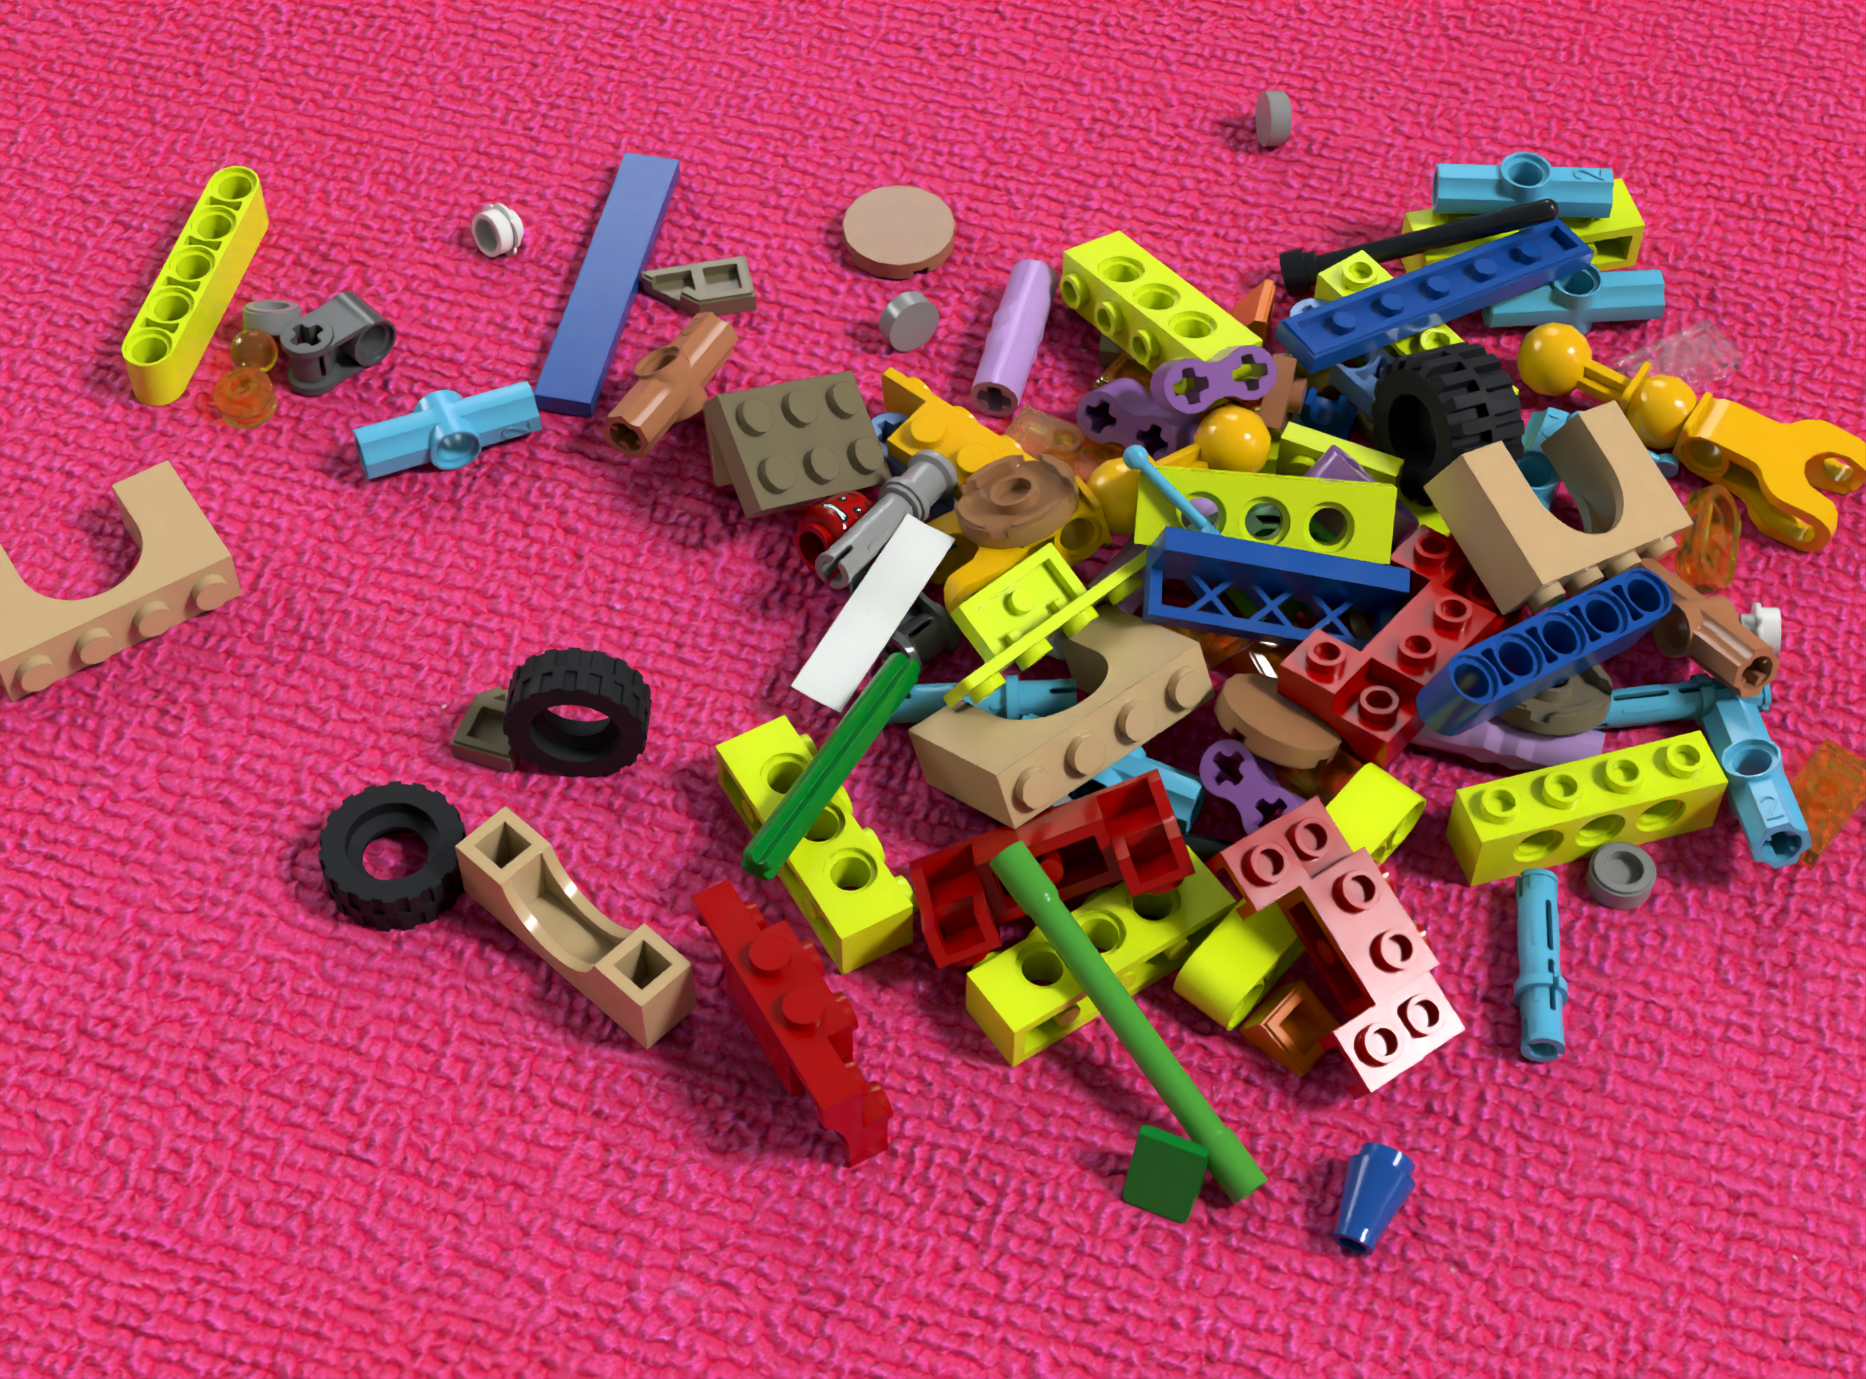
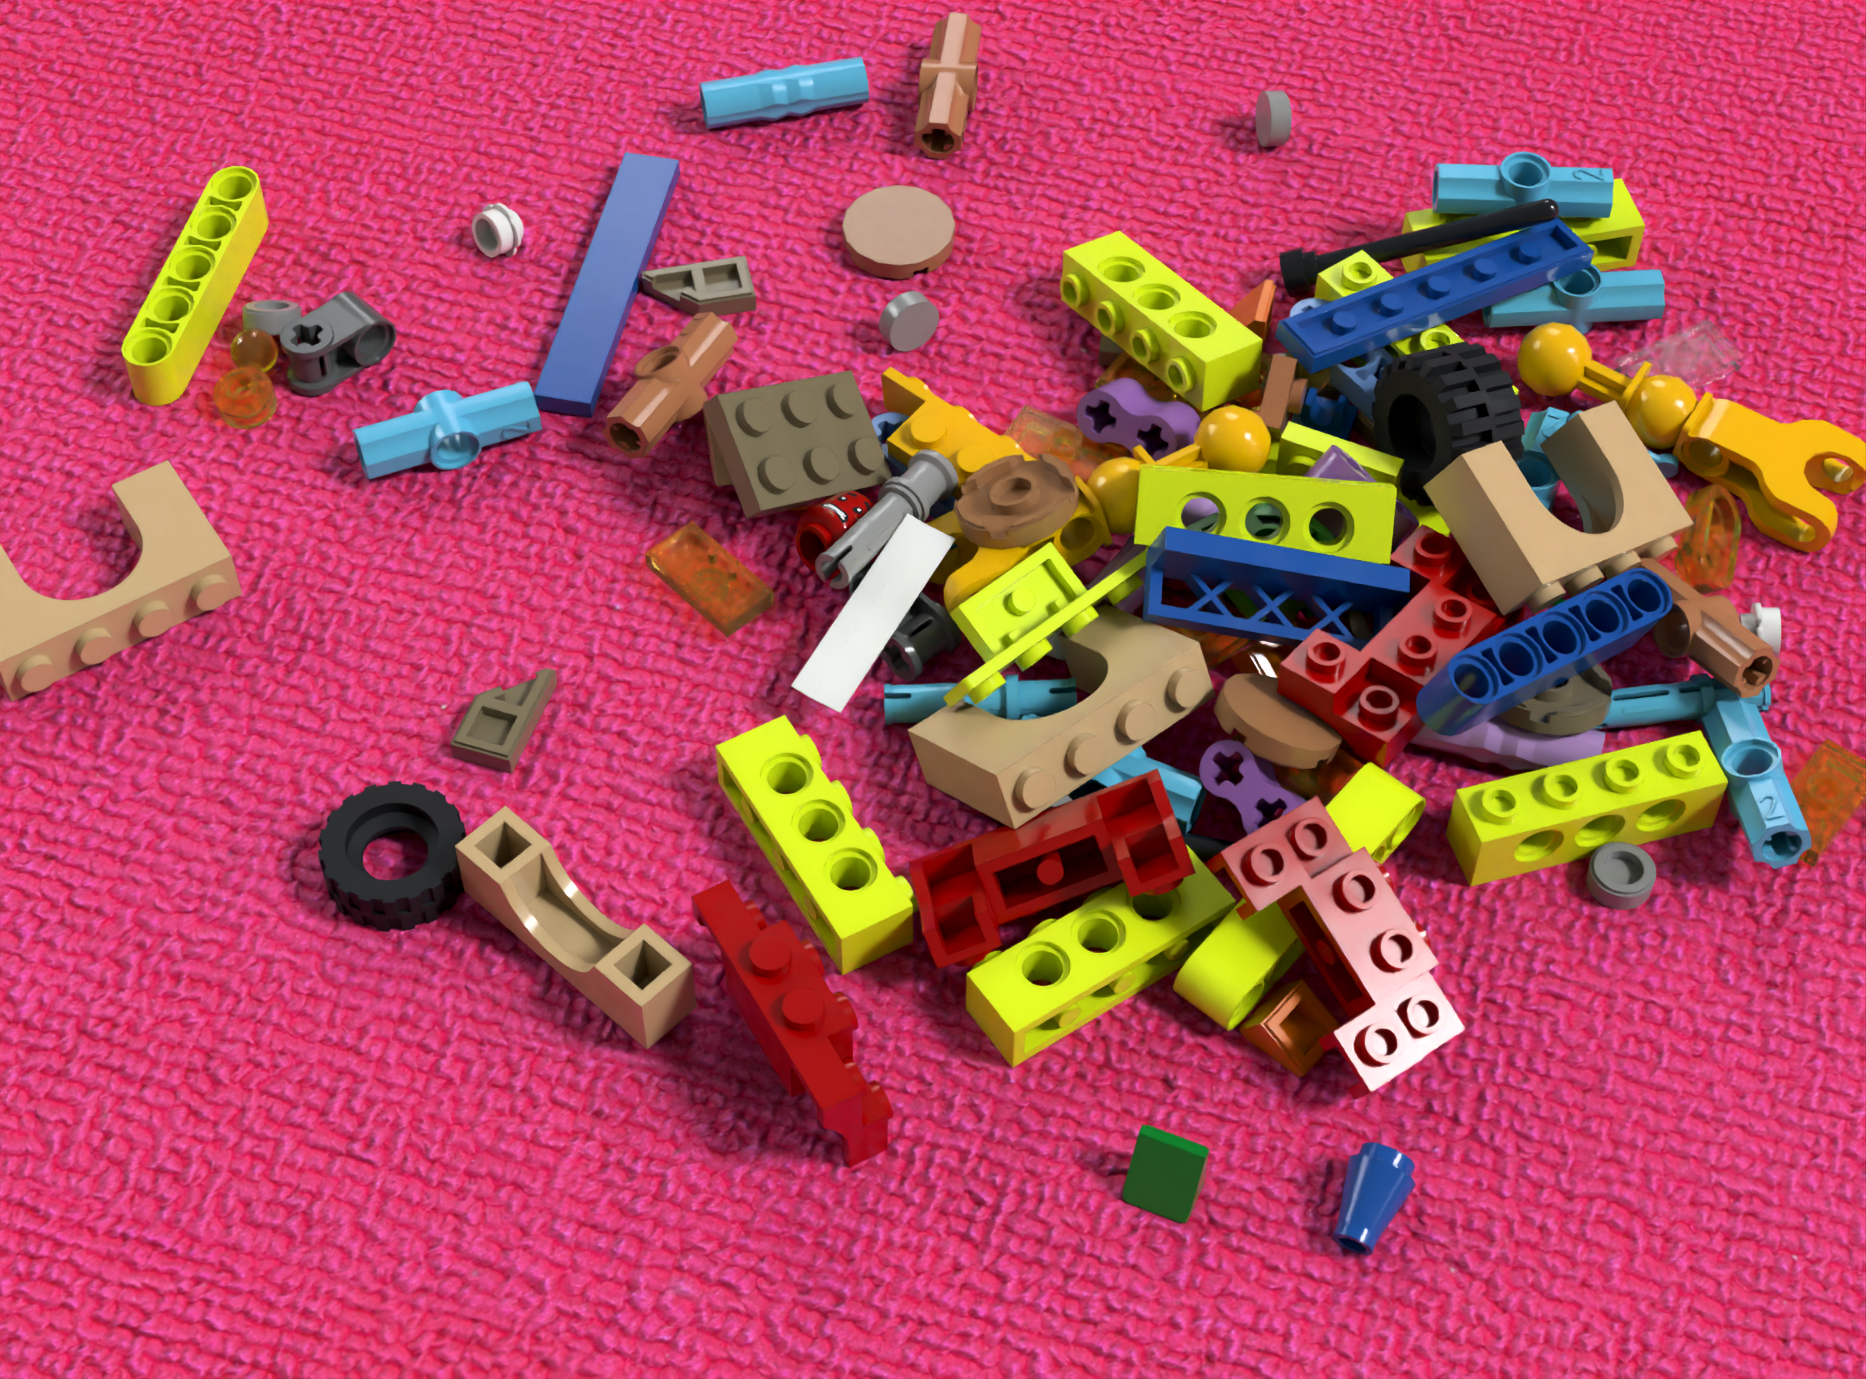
(585, 681): black tyre -> none
(709, 578): none -> plate
(784, 92): none -> medium azure axle
(829, 767): green axle -> none
(948, 86): none -> nougat piece
(1014, 338): lavender axle -> none
(1040, 900): bright green piece -> none
(1136, 458): medium azure hinge -> none
(1213, 379): medium lavender axle -> none
(1540, 987): medium azure pin -> none

